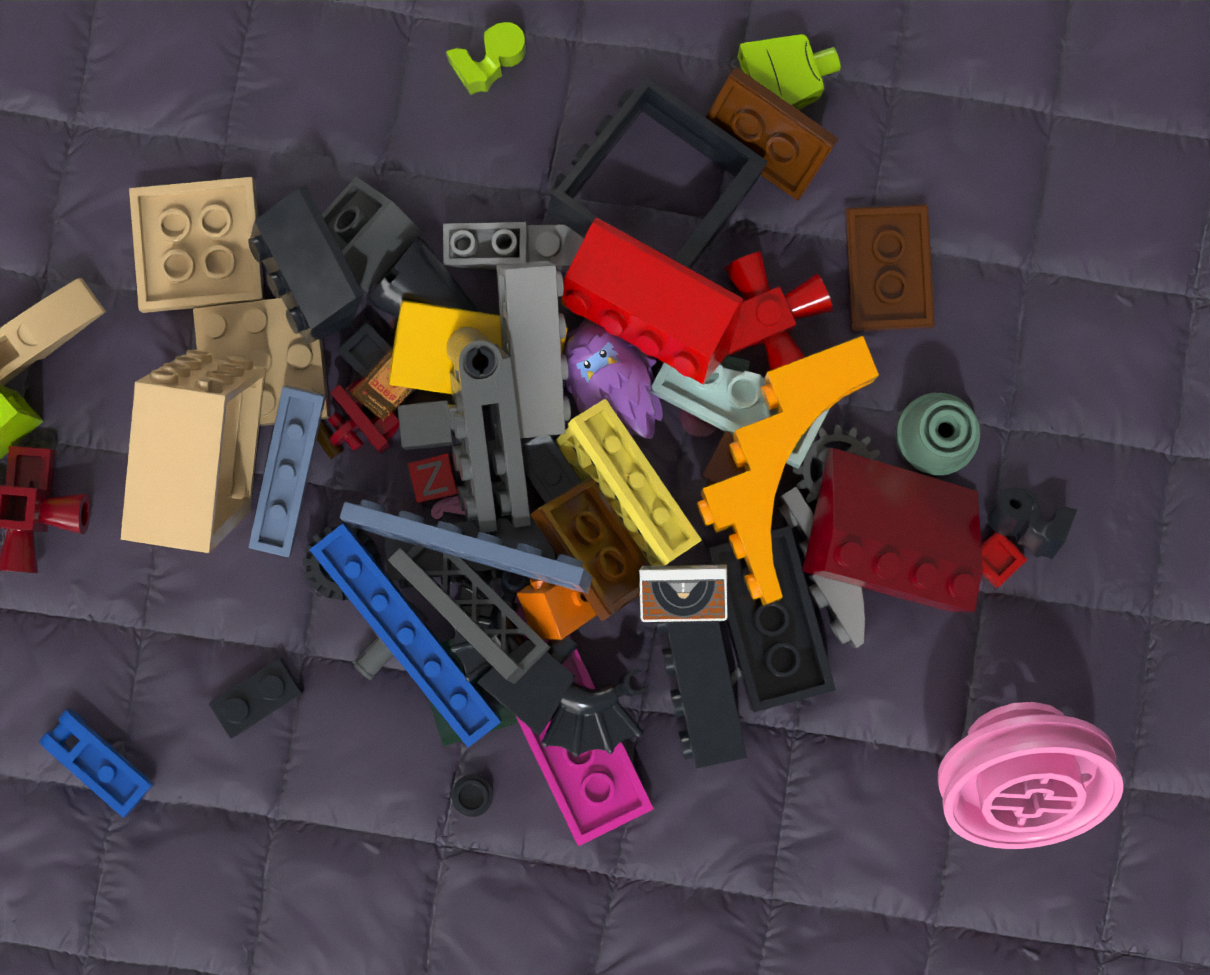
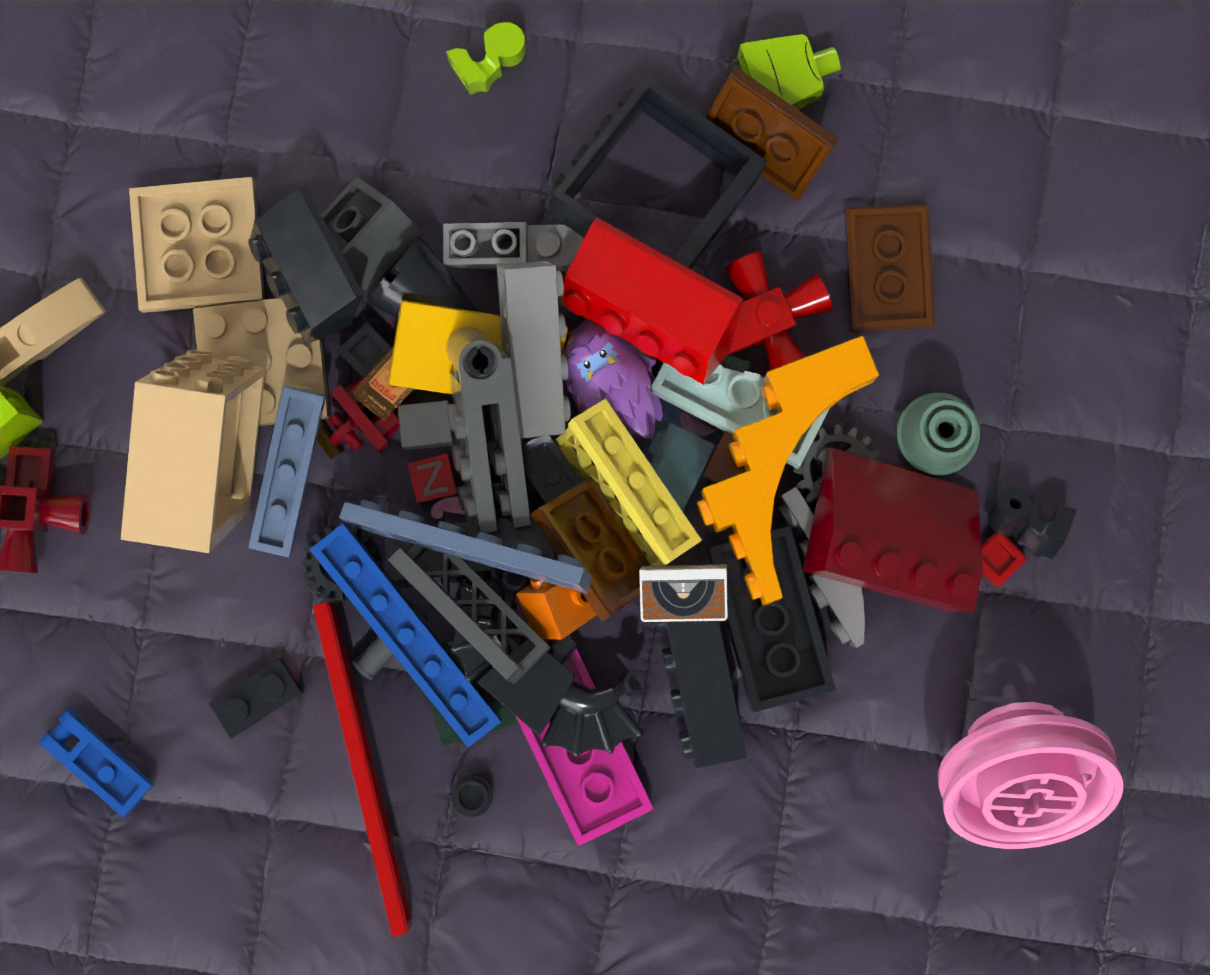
(363, 768): none -> red tile
(679, 461): none -> clear light blue brick

